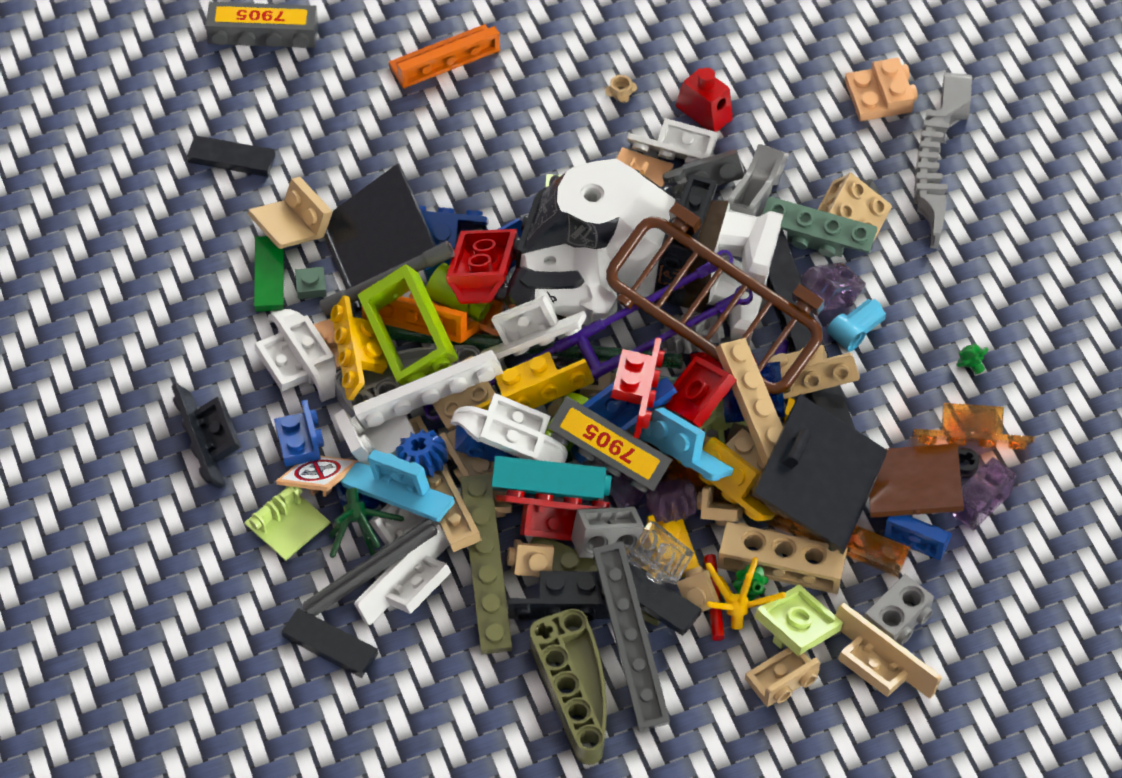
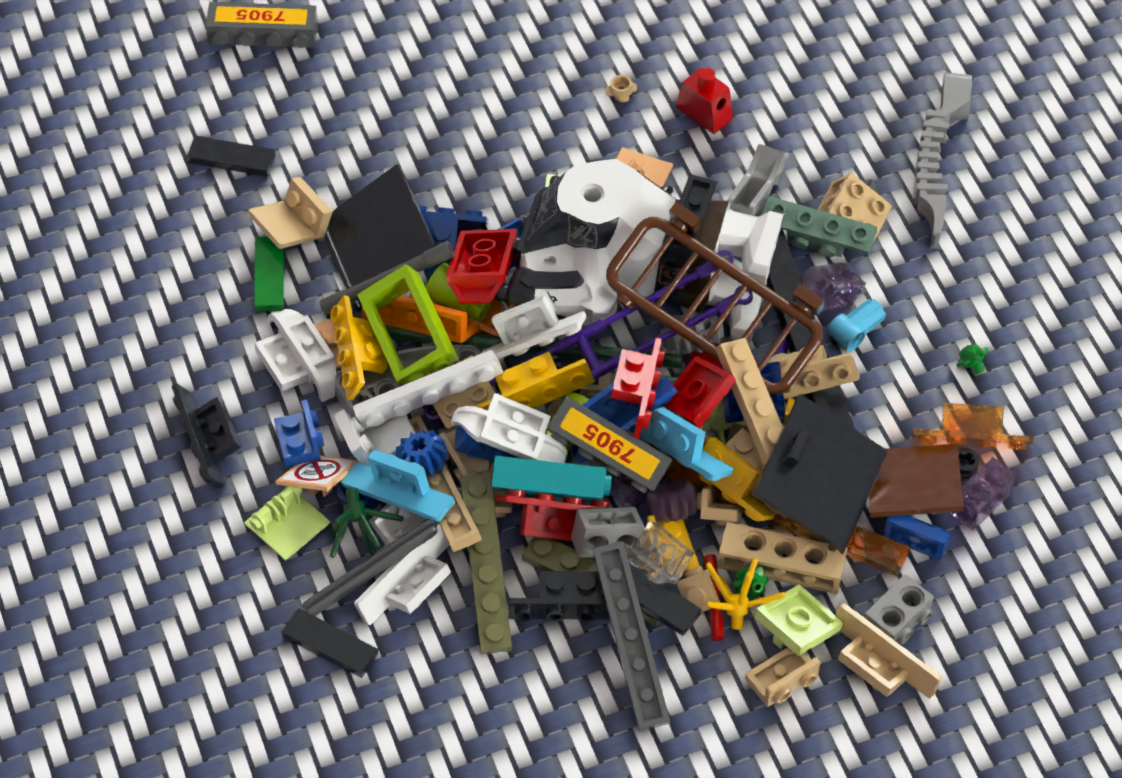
(310, 282): sand green plate -> none
(445, 55): orange fence -> none
(529, 558): tan bracket -> none
(580, 672): olive beam -> none
(678, 141): white bracket -> none
(720, 167): dark grey hinge -> none
(881, 90): light nougat plate -> none

